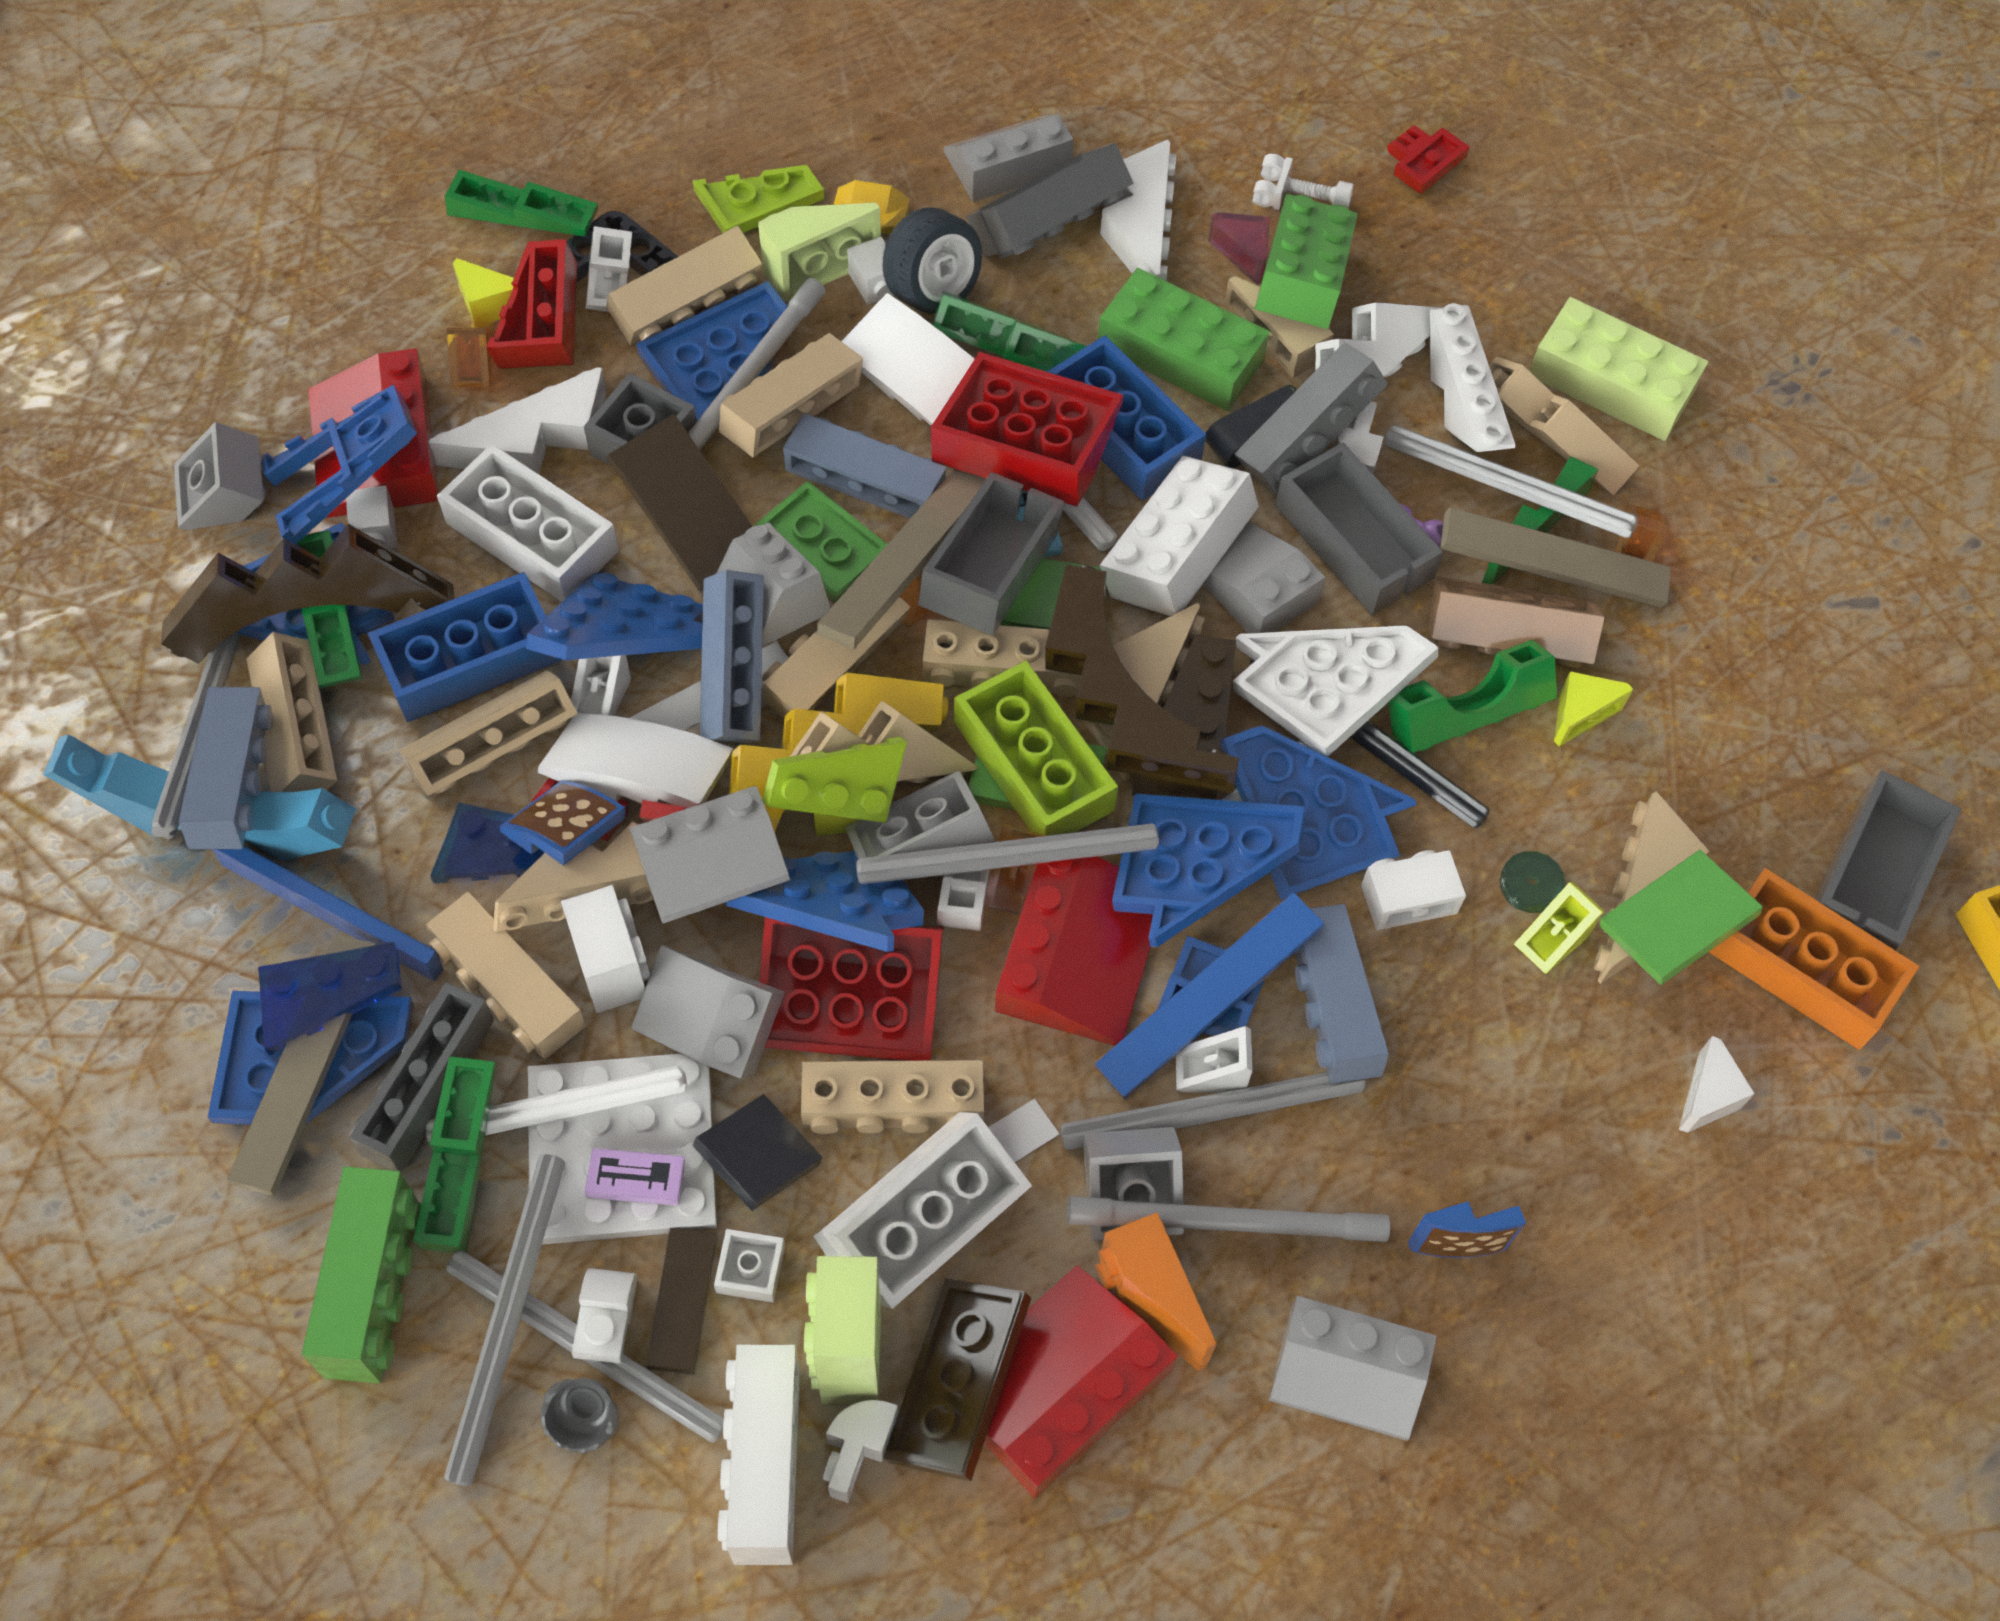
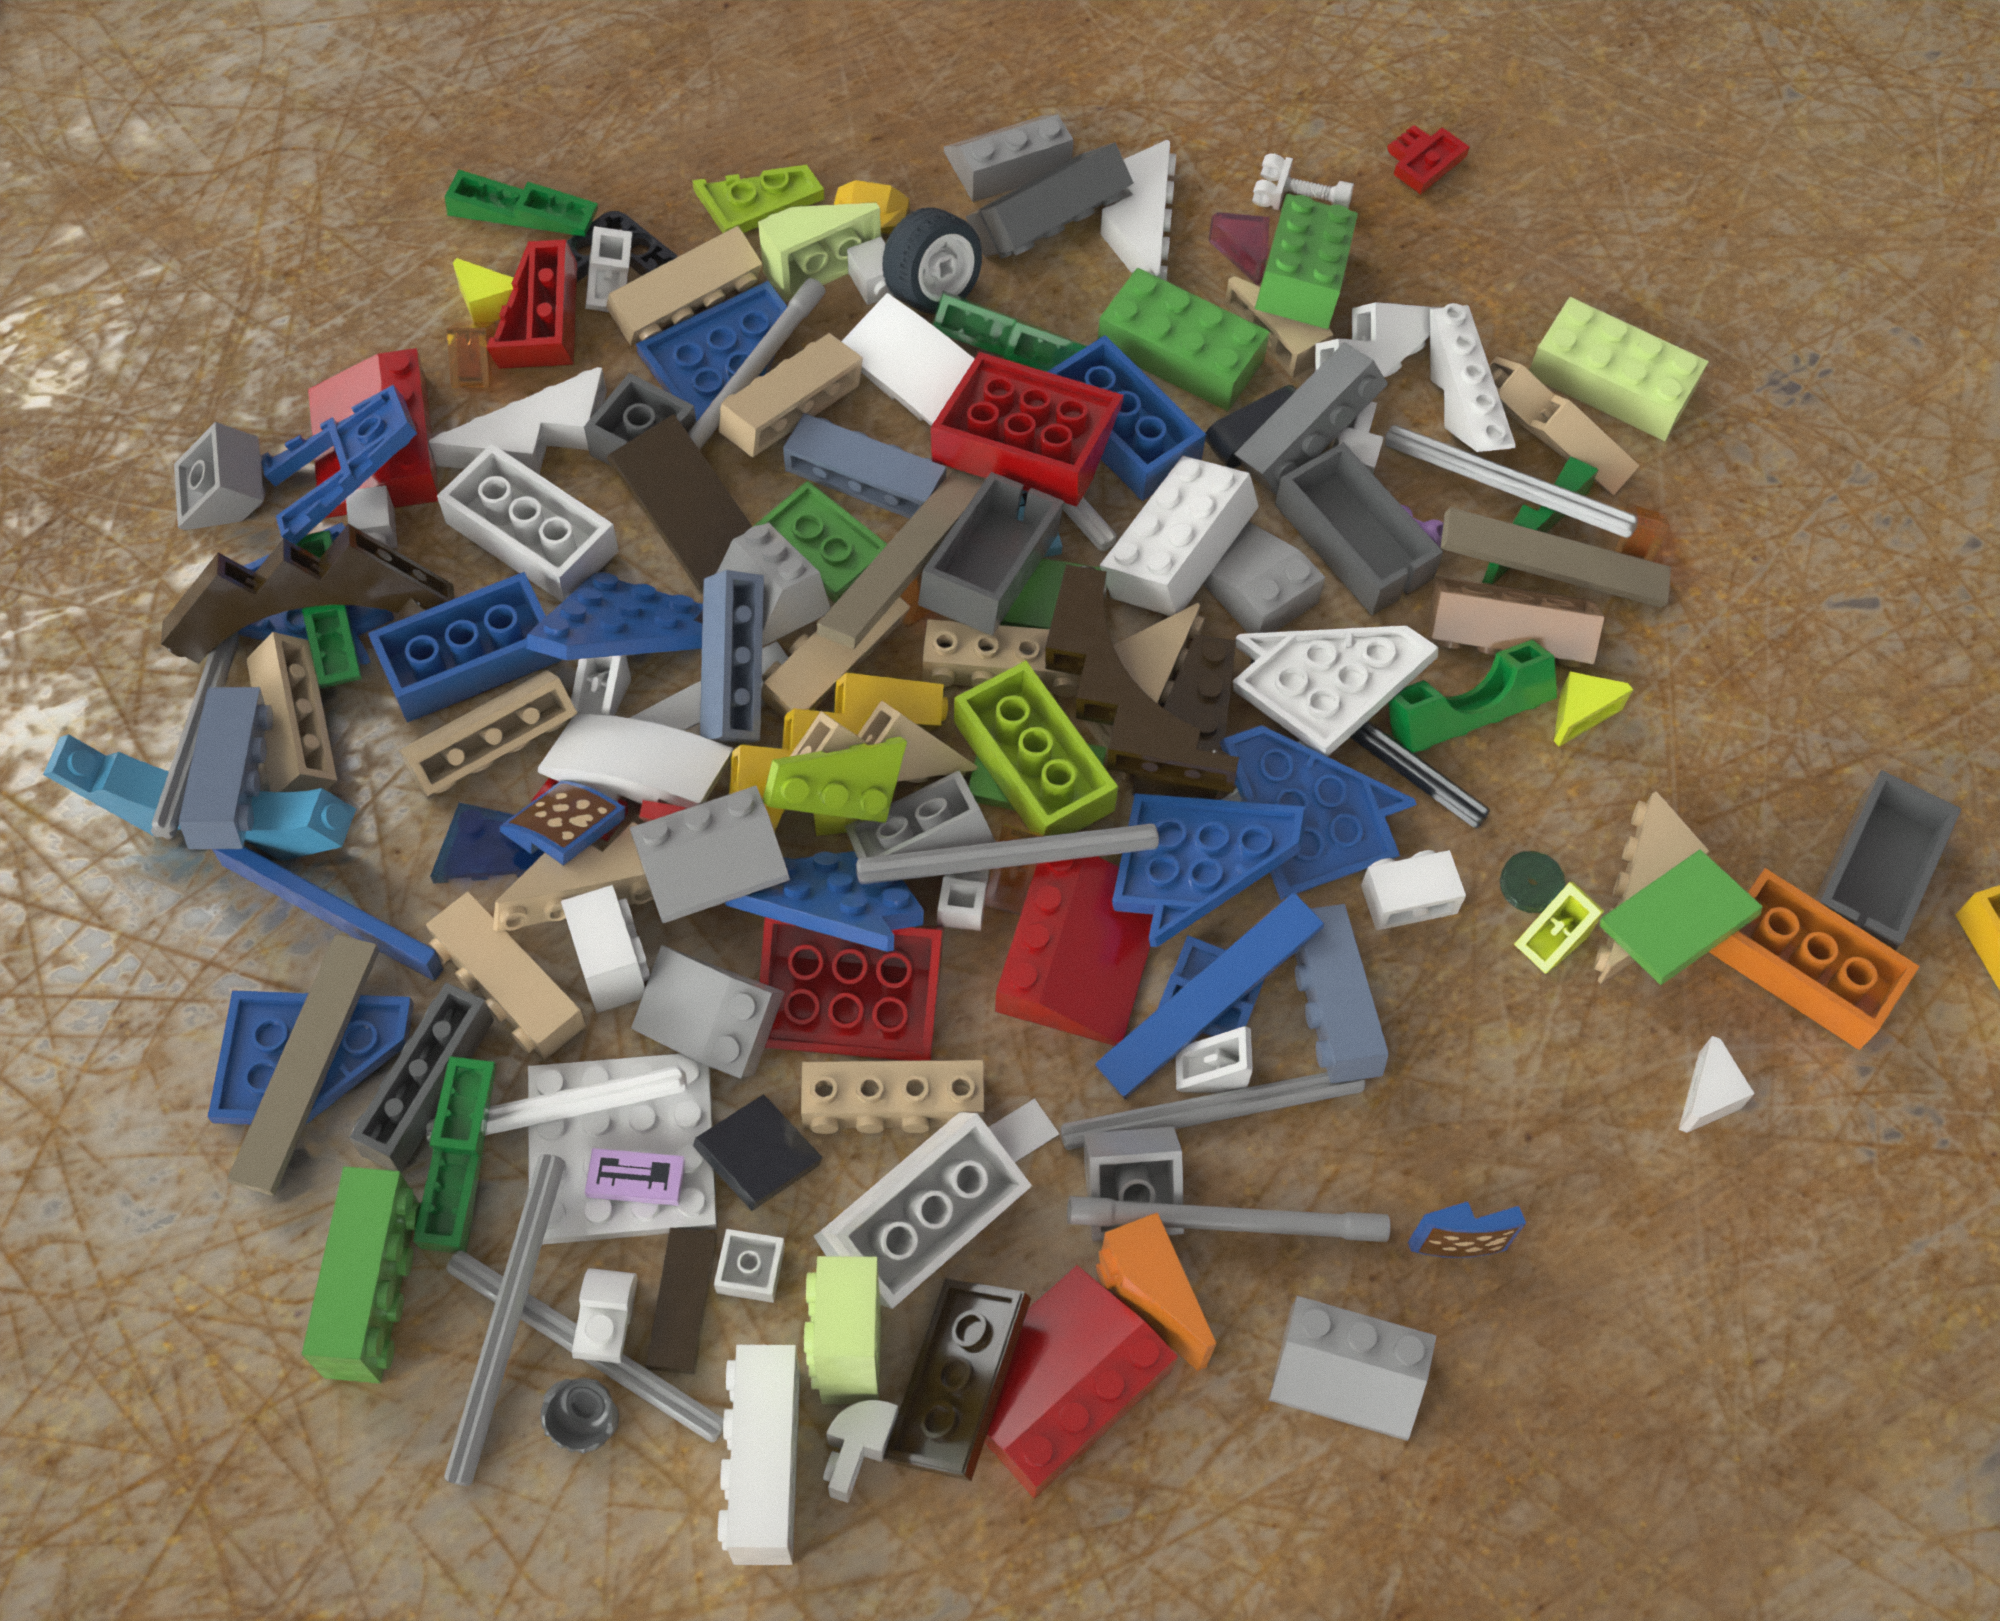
(317, 989): clear blue wing -> none

